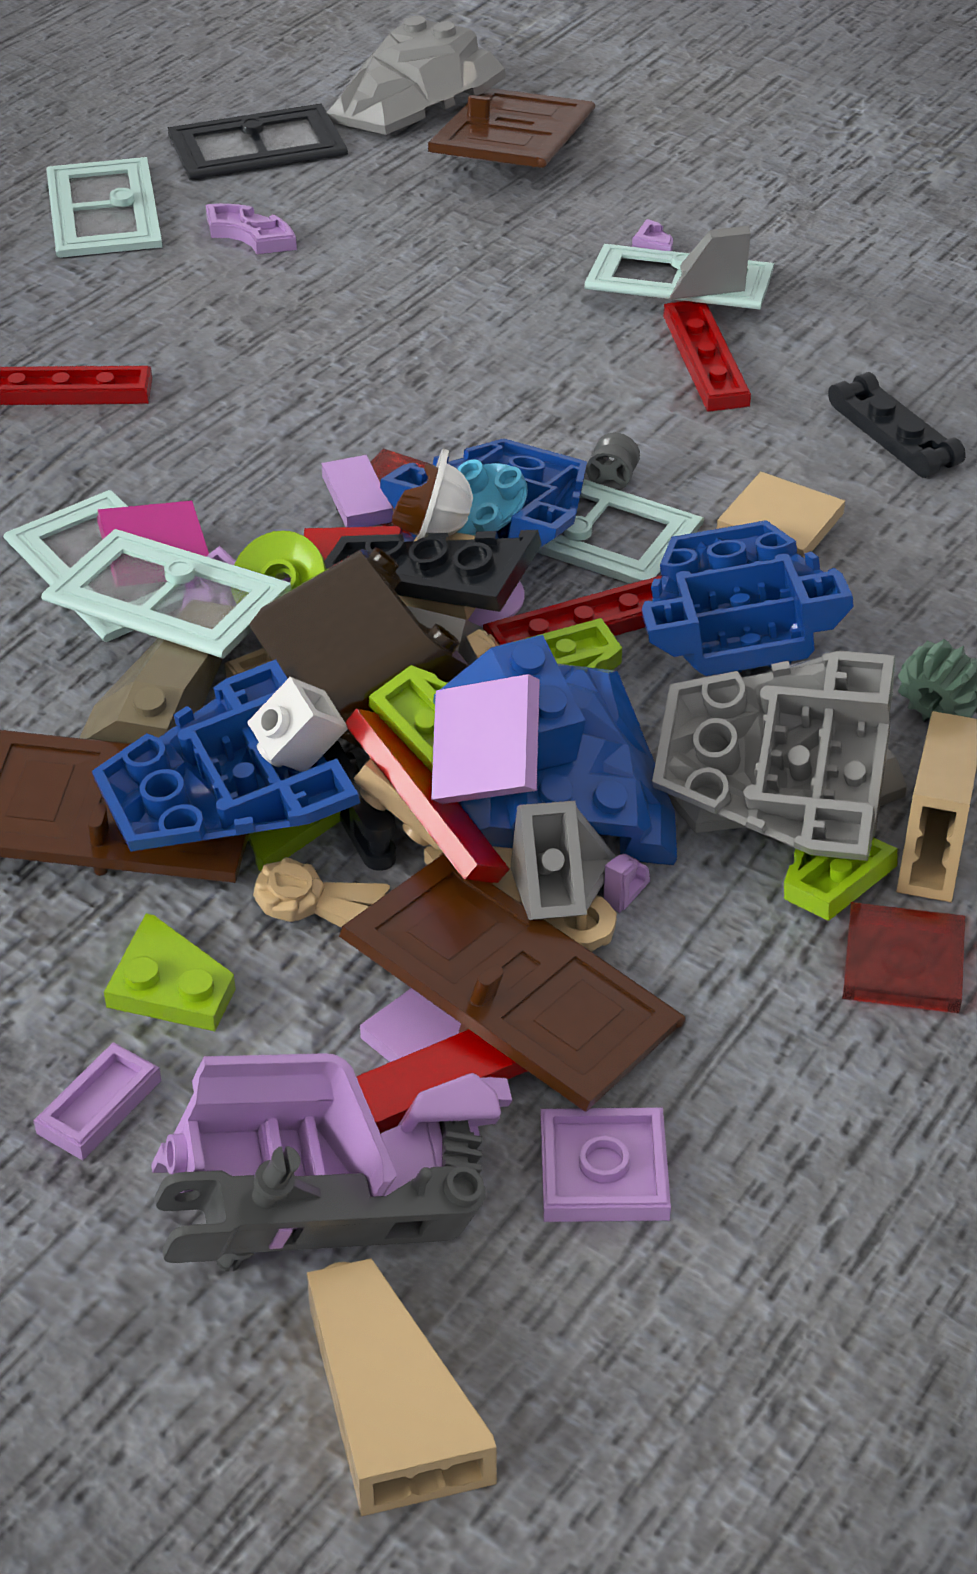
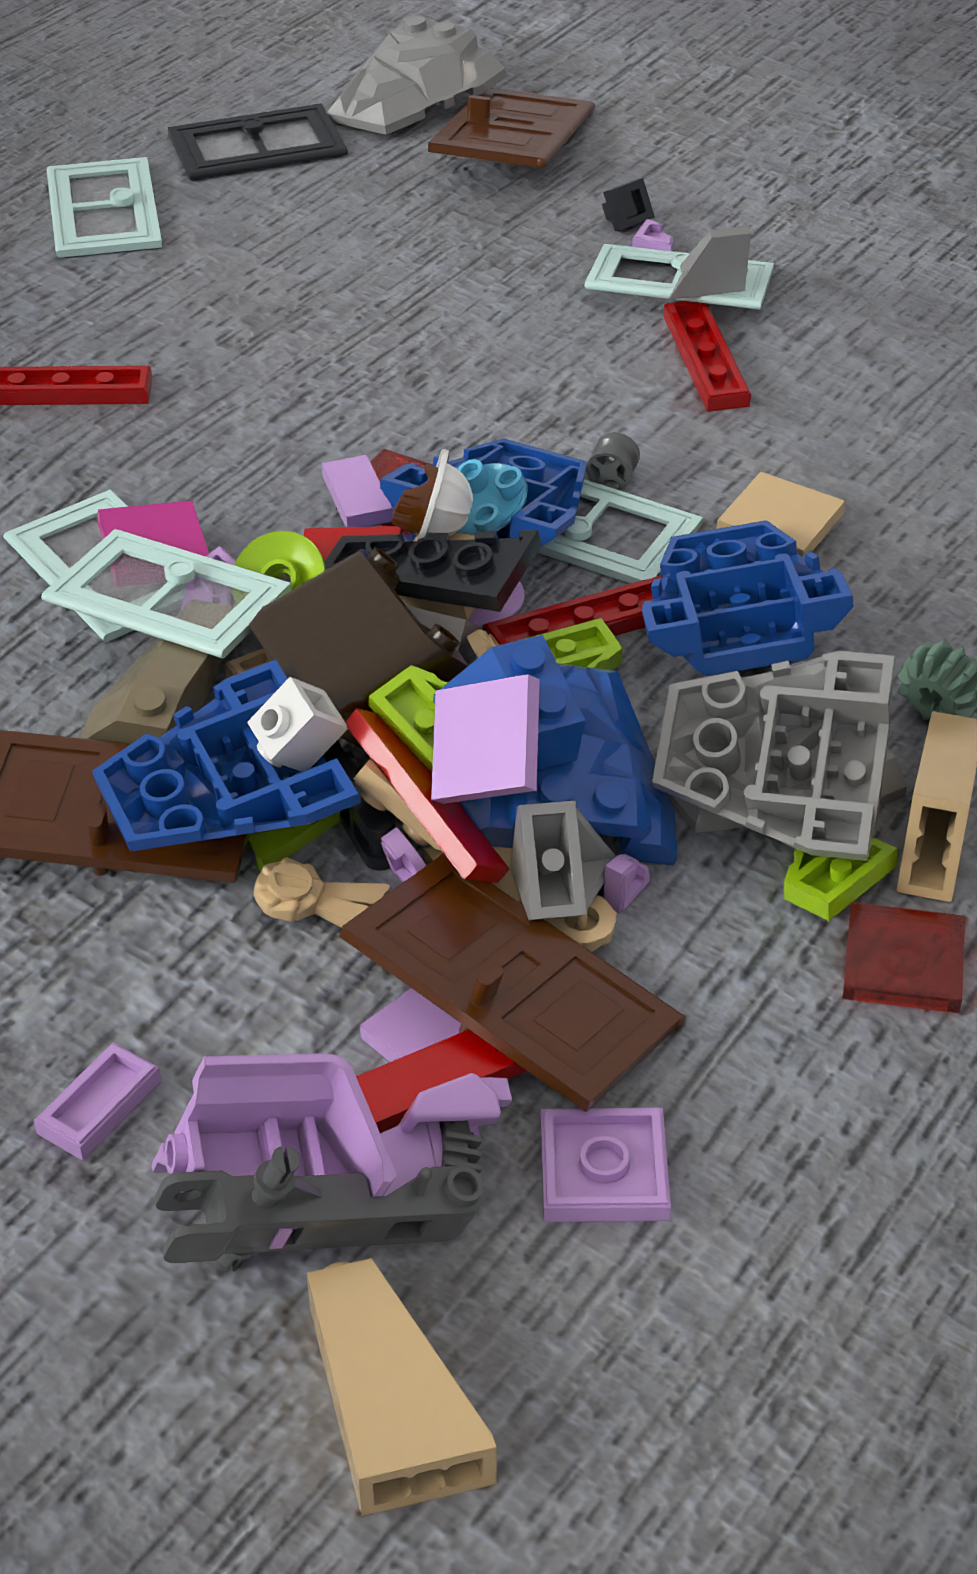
(169, 979): lime wing -> none
(257, 231): lavender tile -> none
(401, 855): none -> lavender tile
(627, 204): none -> black tile
(895, 426): black plate -> none

